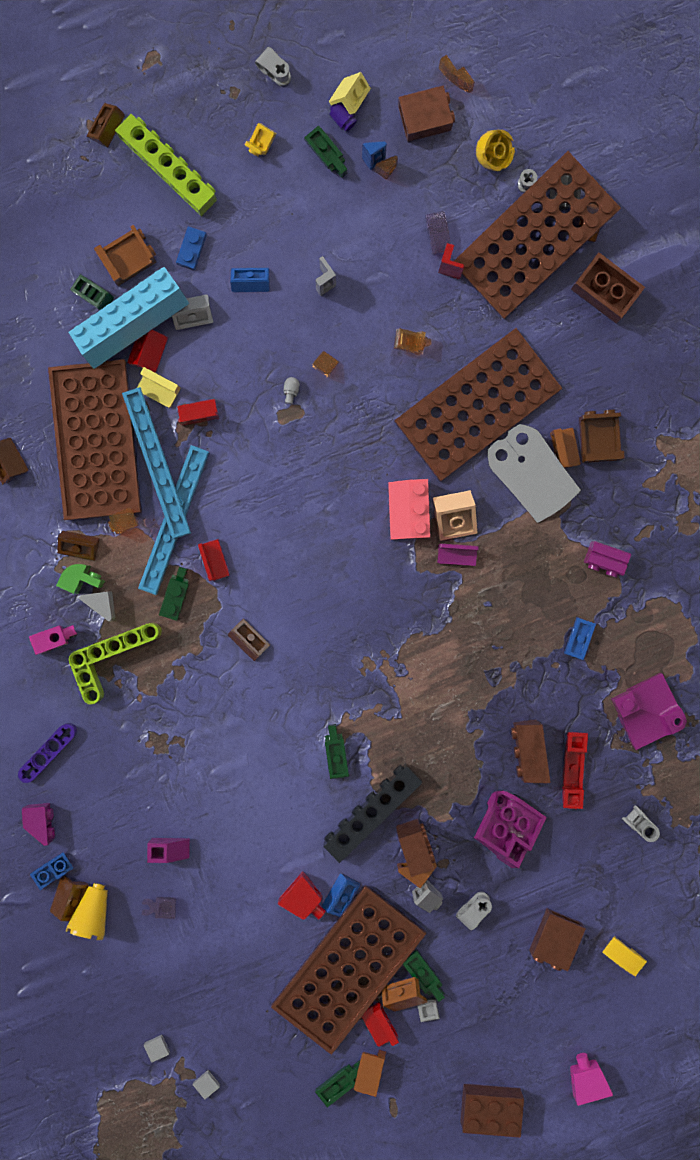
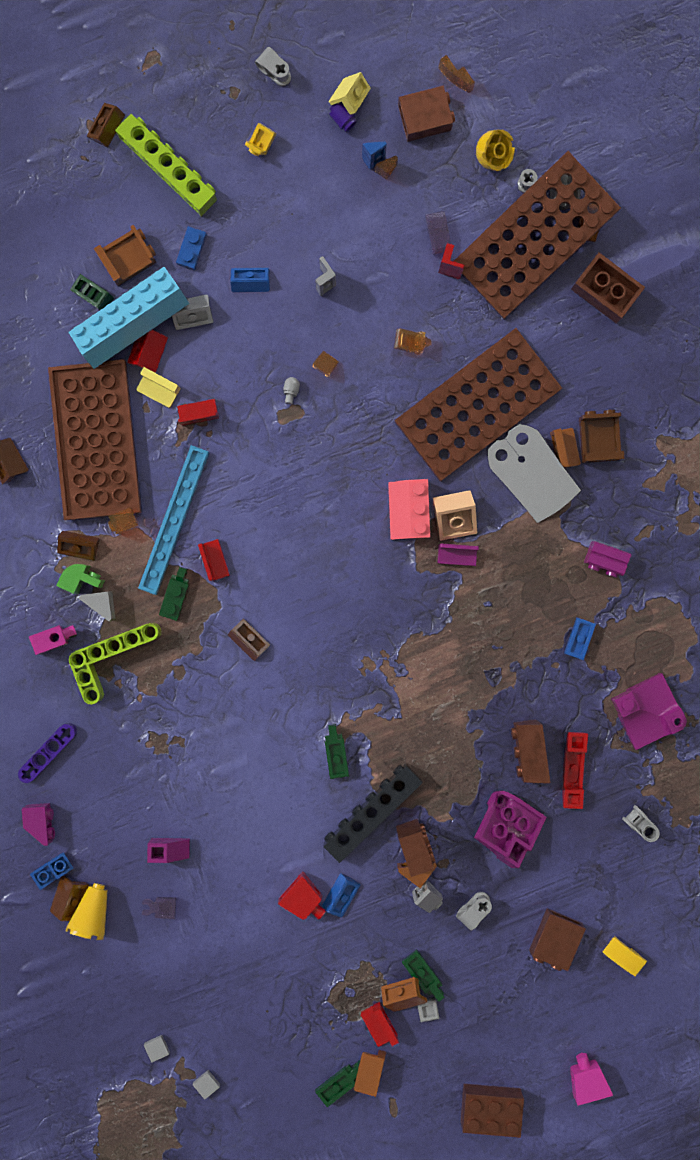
(156, 463): dark azure tile -> none
(326, 151): dark green hinge -> none
(366, 994): copper piece -> none

